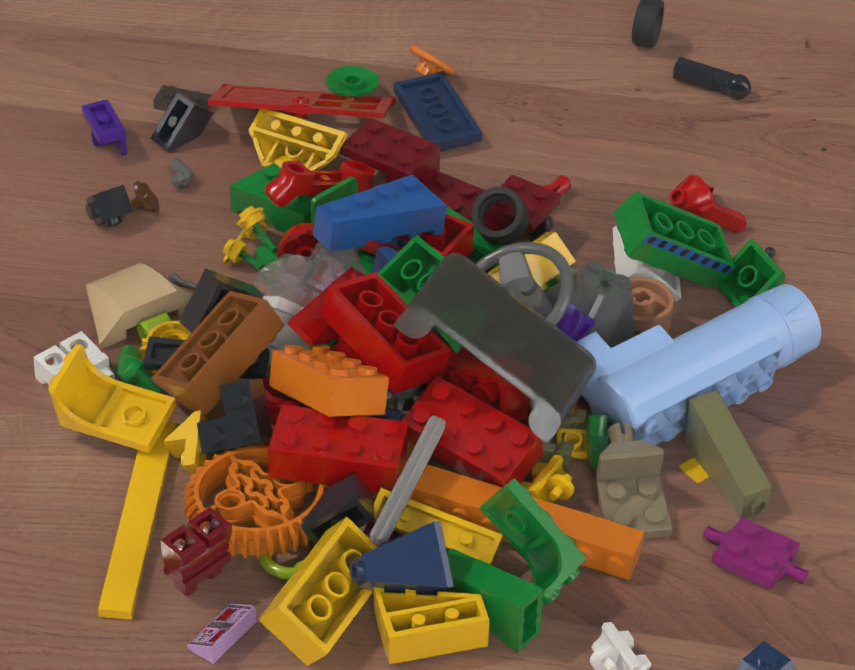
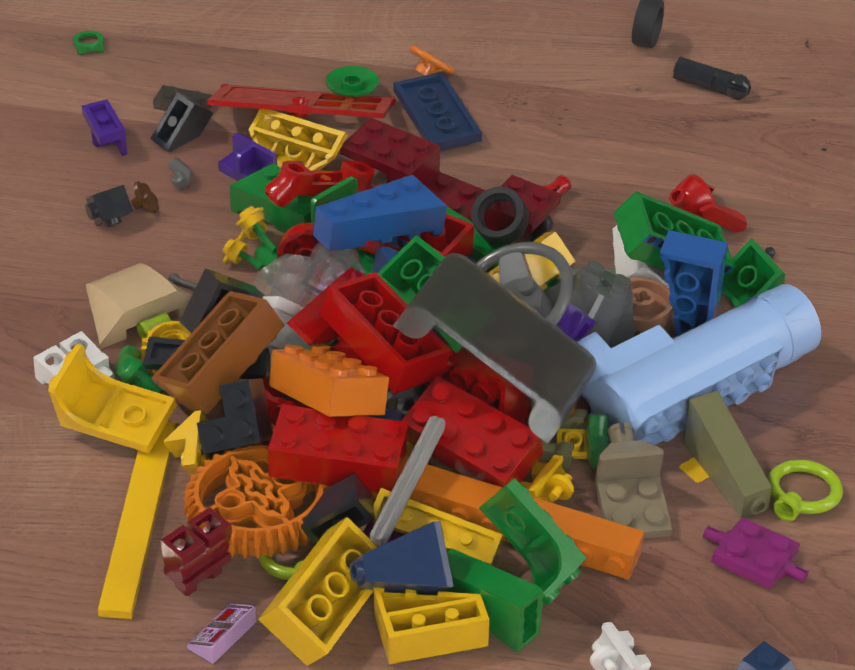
(83, 48): none -> green piece
(246, 158): none -> dark purple panel
(694, 278): none -> blue wedge
(790, 505): none -> lime piece

